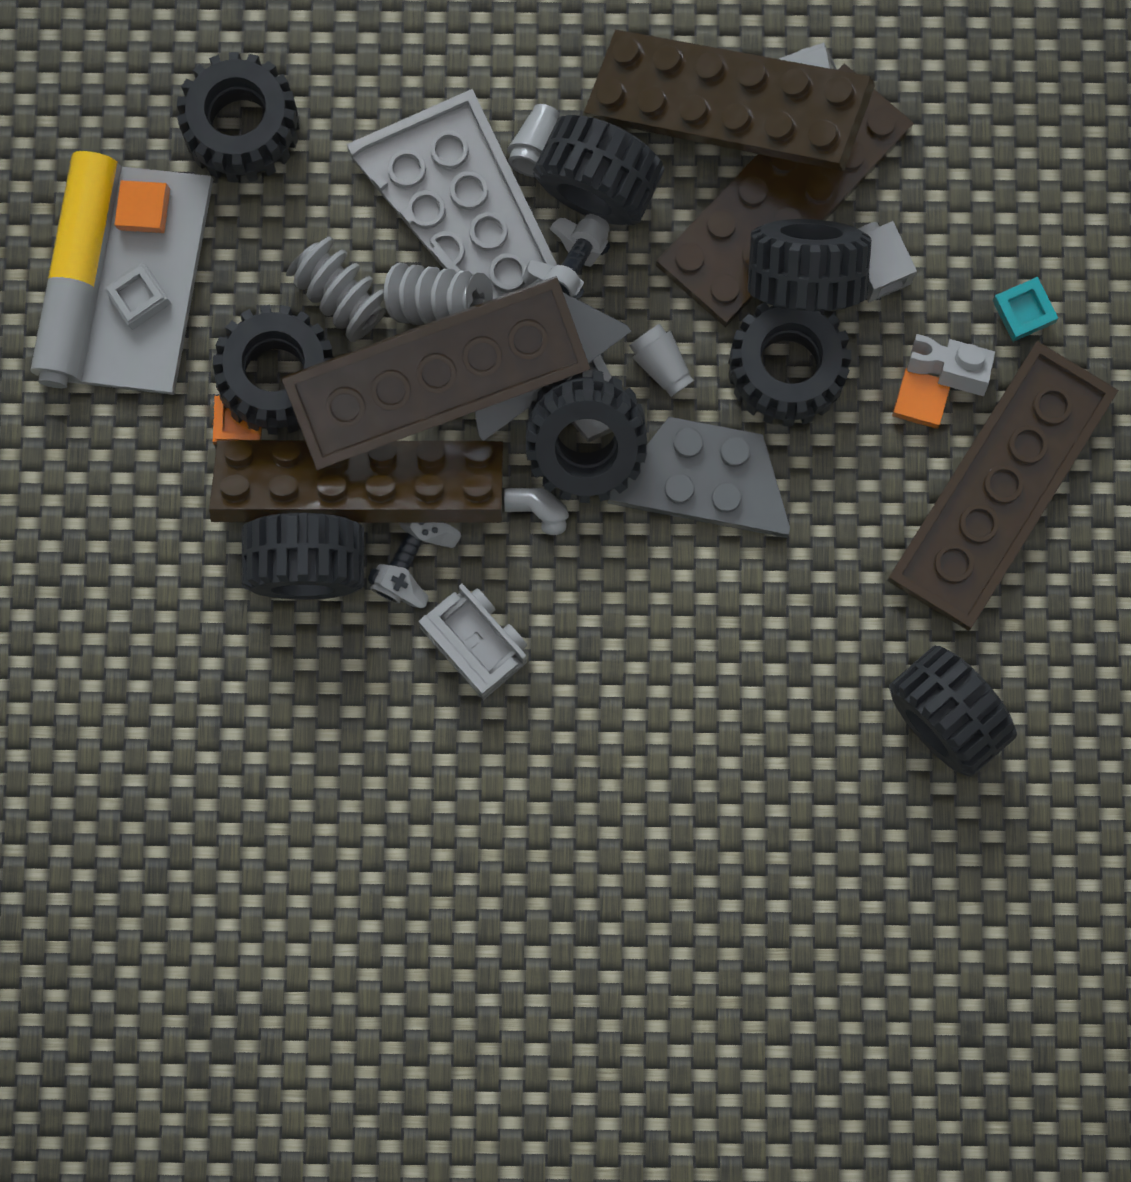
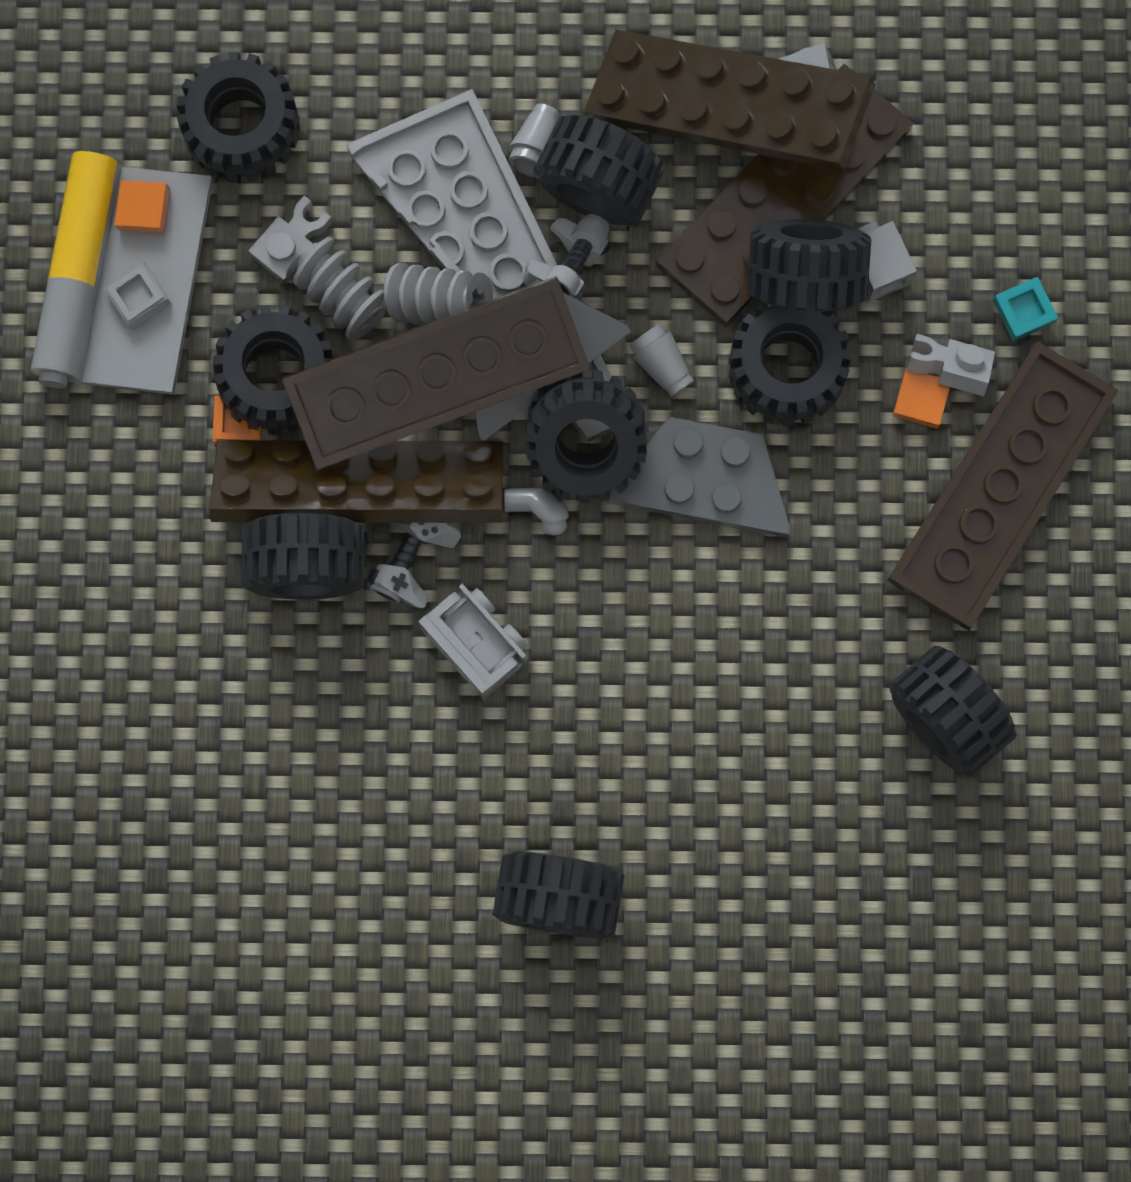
(286, 241): none -> light grey plate
(558, 894): none -> black tyre

